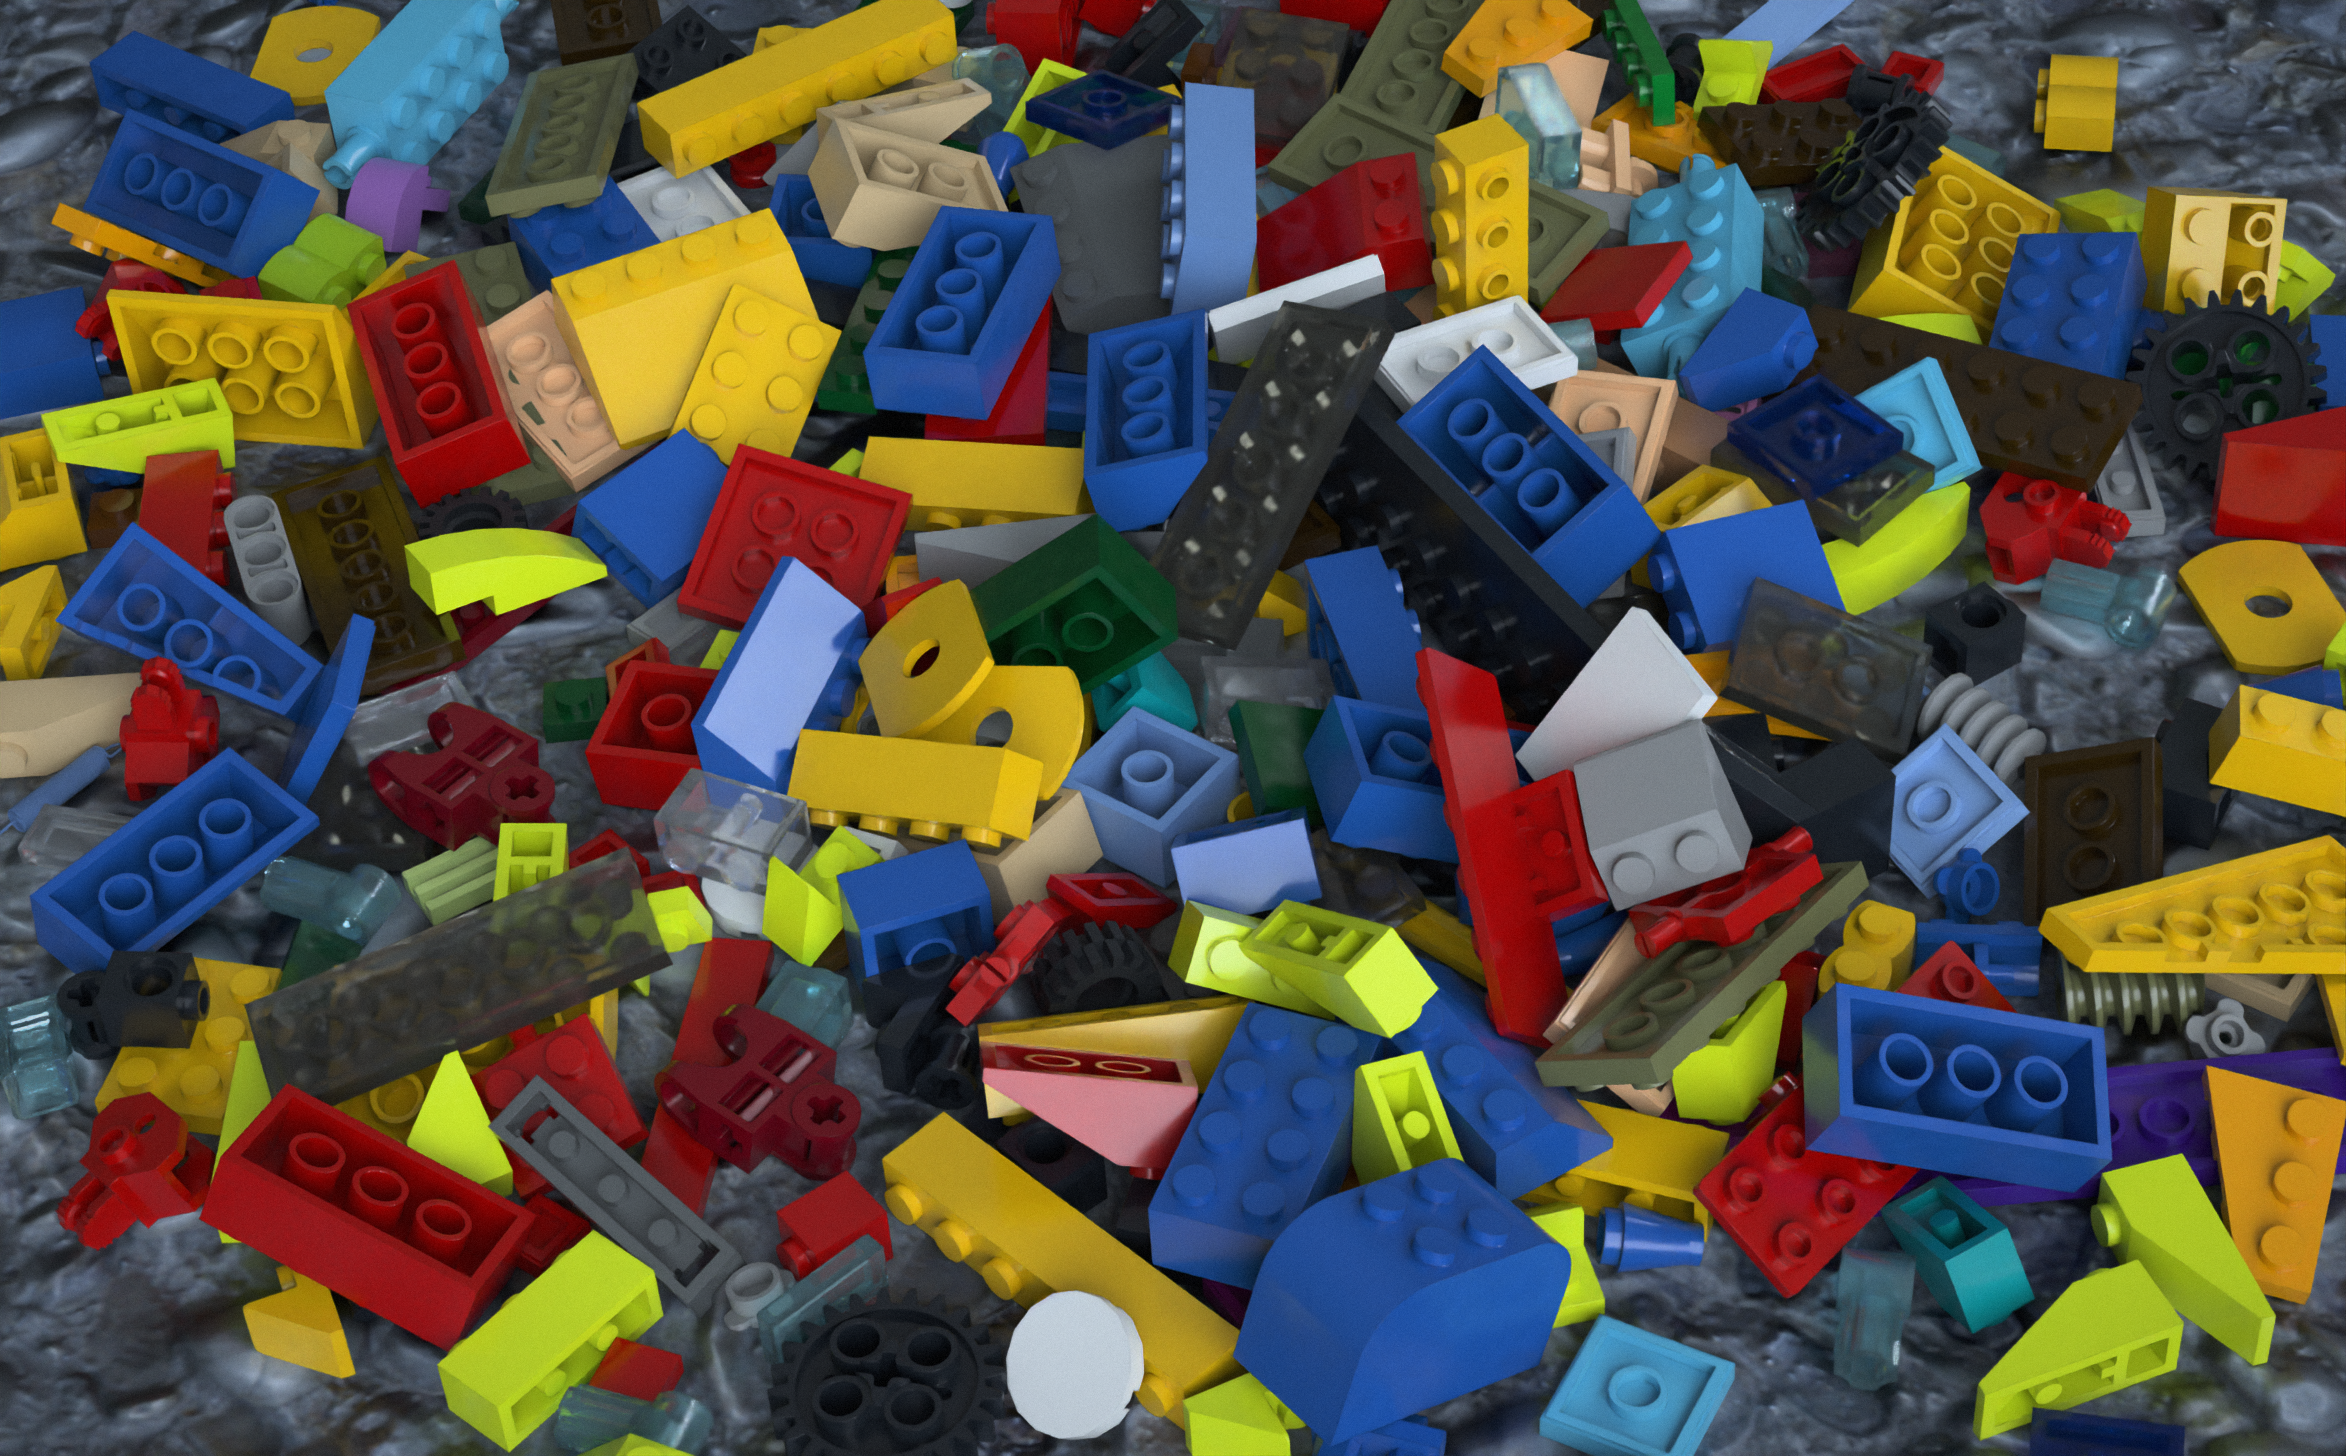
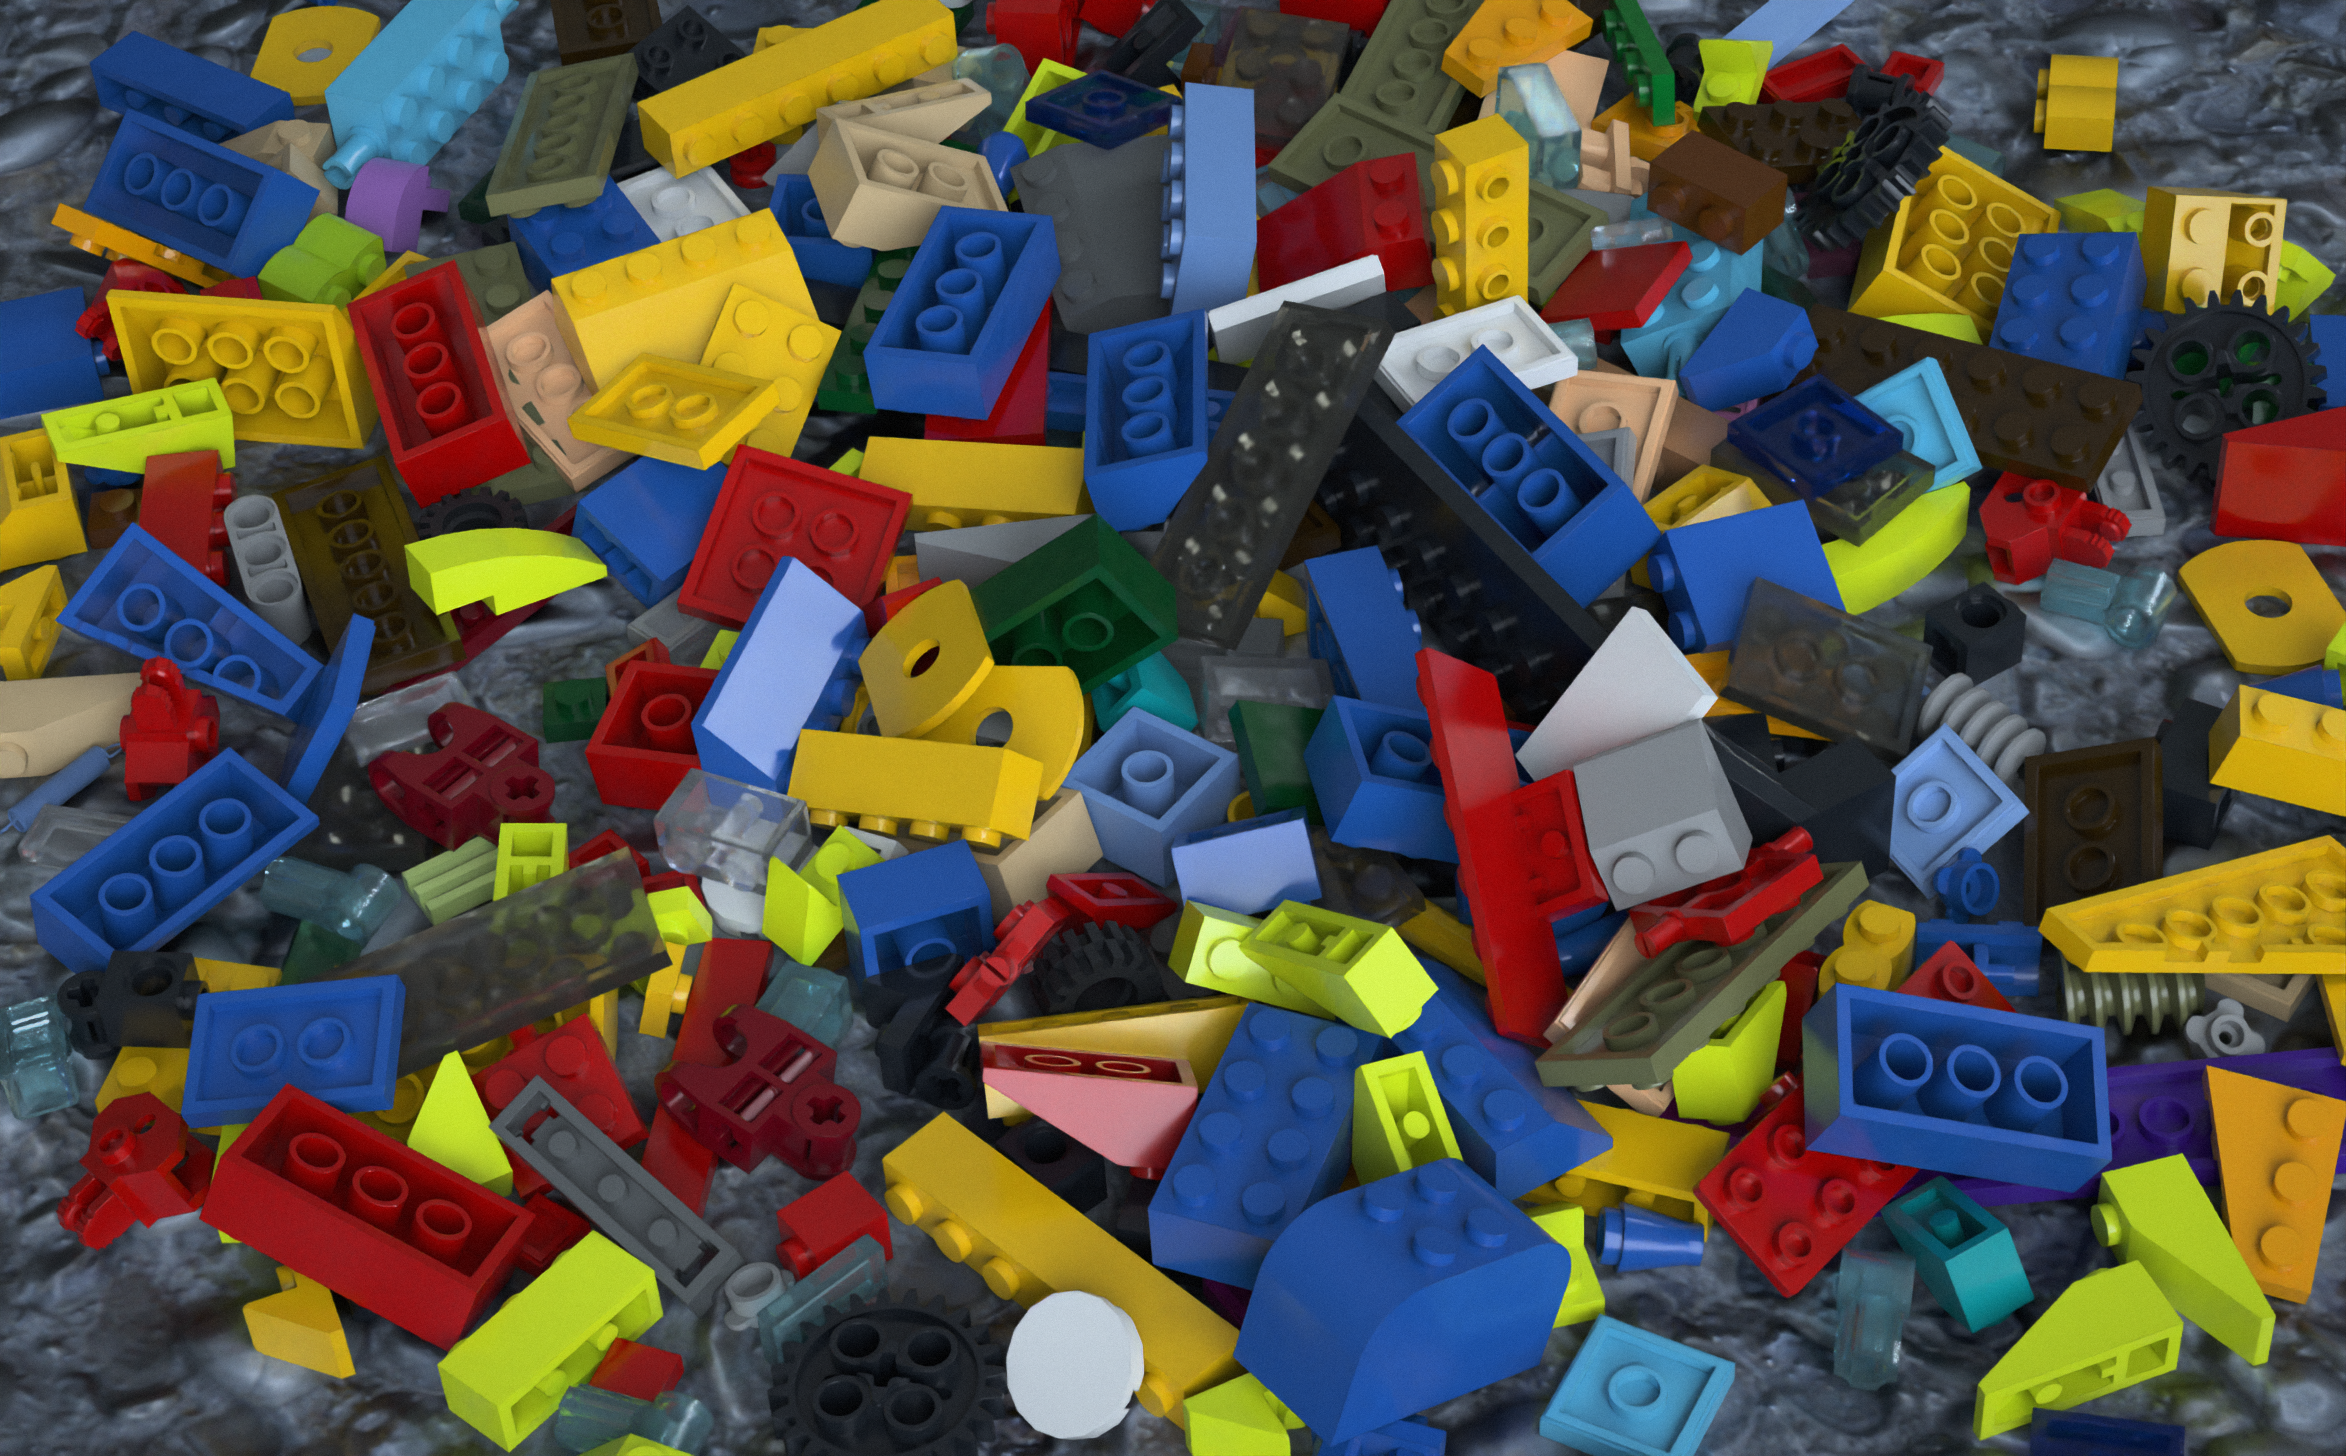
(319, 1036): none -> blue plate
(666, 994): none -> yellow plate
(674, 411): none -> yellow plate
(1631, 233): none -> clear tile
(1717, 192): none -> reddish brown brick

